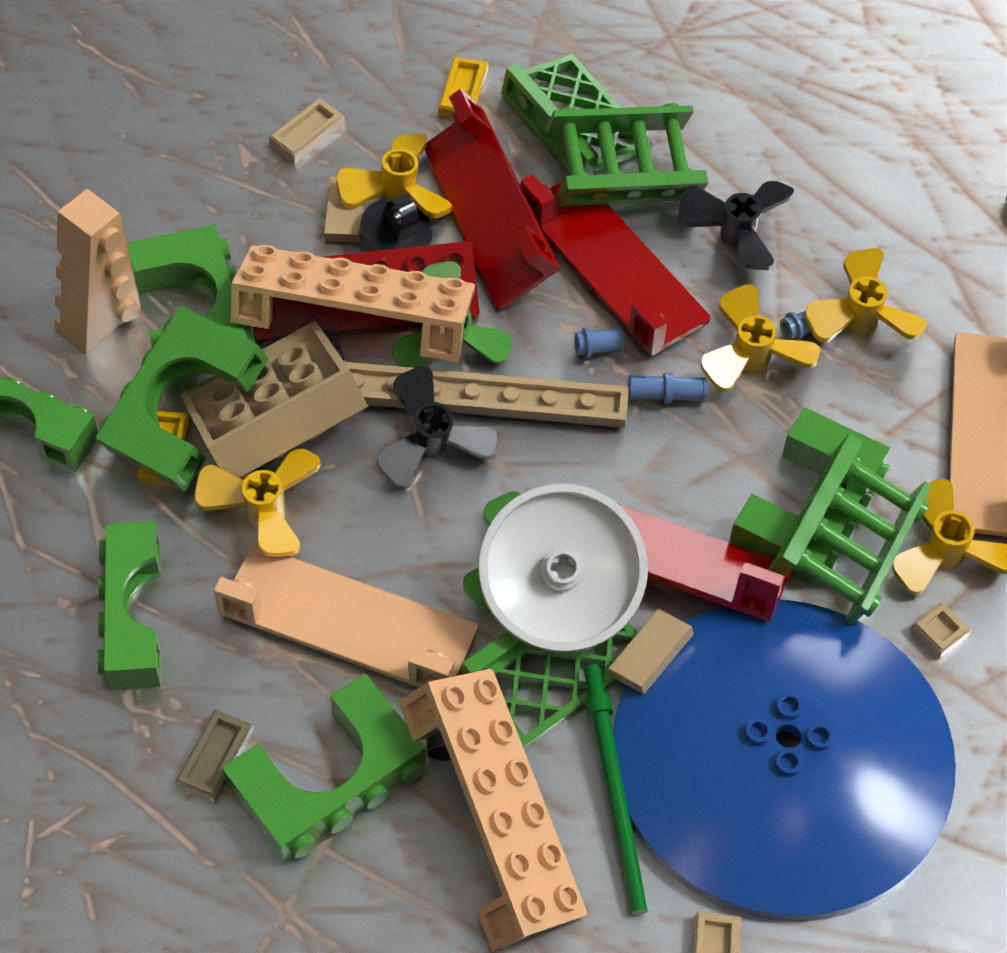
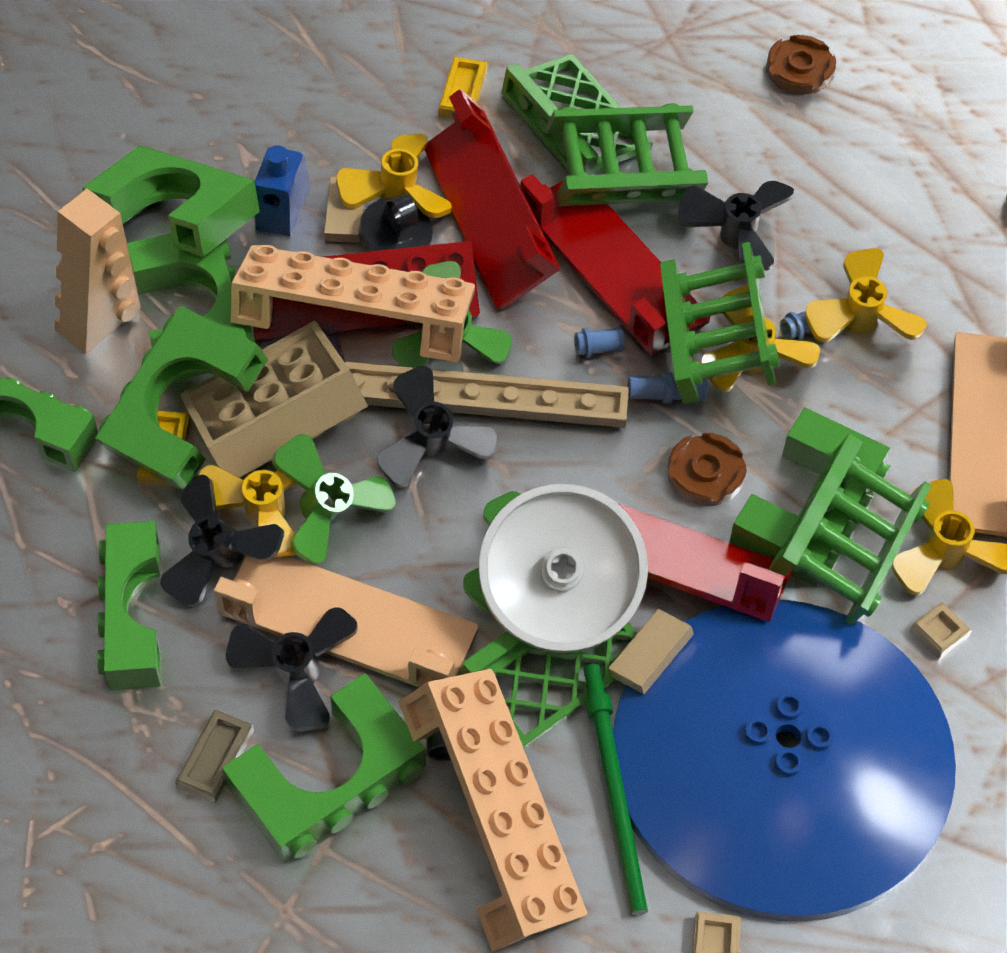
(191, 575): none -> black piece
(215, 198): none -> bright green arch
(253, 651): none -> black piece
(281, 177): none -> blue torso
(302, 464): none -> bright green piece
(306, 130): tan tile -> none
(682, 314): none -> bright green fence
(706, 469): none -> dark orange tile
(801, 64): none -> dark orange tile

